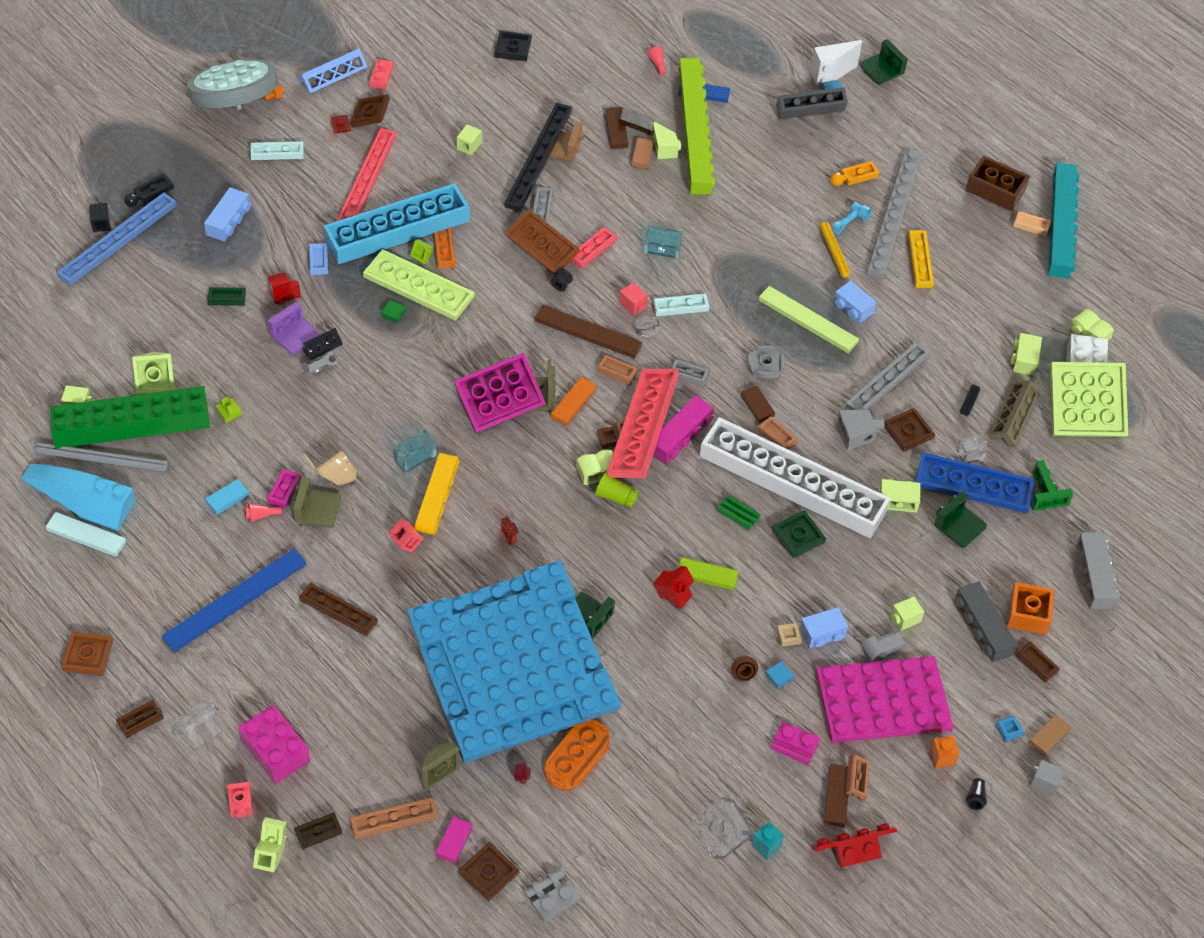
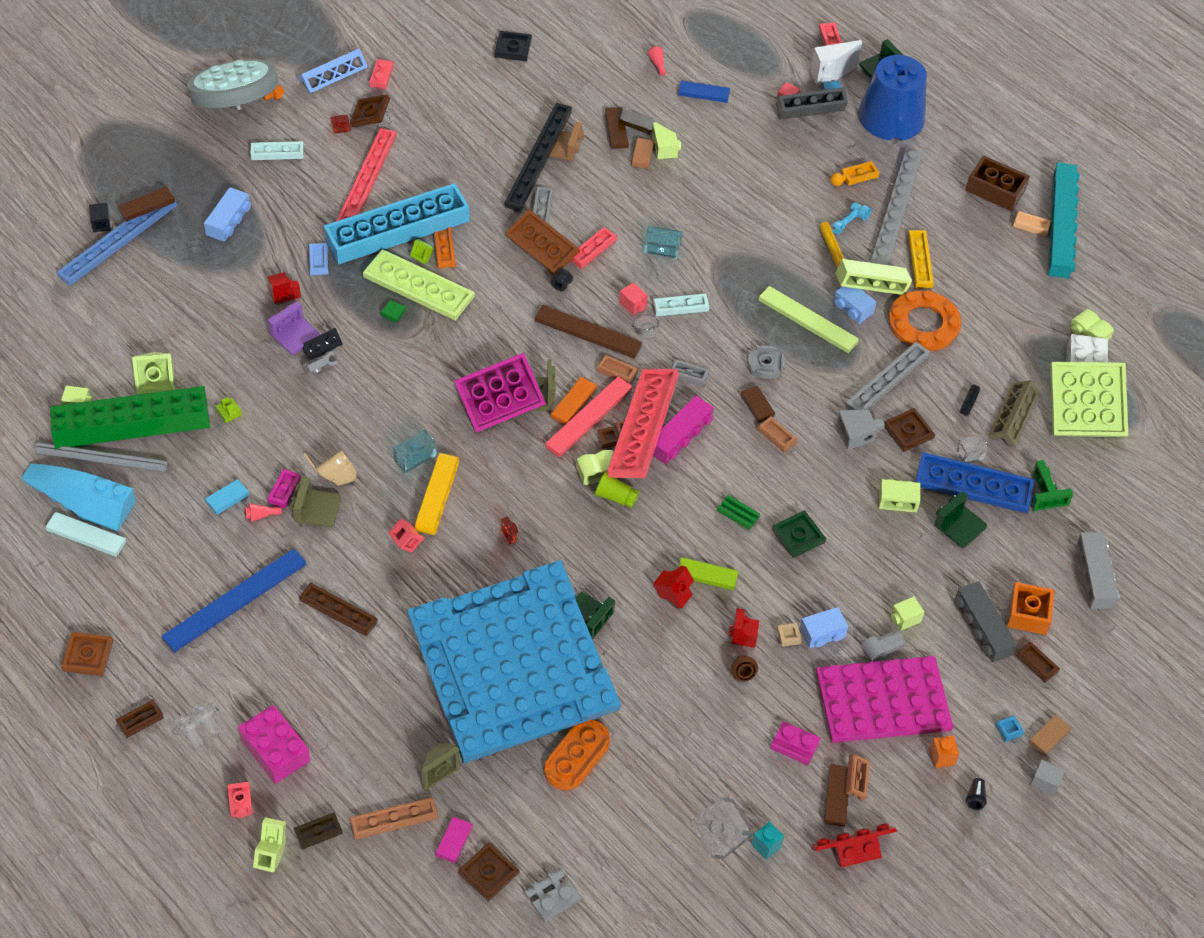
(146, 204): none -> reddish brown tile
(149, 190): black plate -> none
(226, 296): dark green tile -> none
(469, 139): yellowish green brick -> none
(522, 773): dark red plate -> none
(588, 417): none -> coral tile
(696, 127): lime brick -> none
(744, 630): none -> red brick
(779, 675): dark azure tile -> none
(788, 89): none -> coral tile
(794, 477): white brick -> none
(829, 34): none -> coral plate
(873, 277): none -> yellowish green brick
(895, 99): none -> blue cone
(939, 304): none -> orange plate
(1027, 354): yellowish green brick -> none

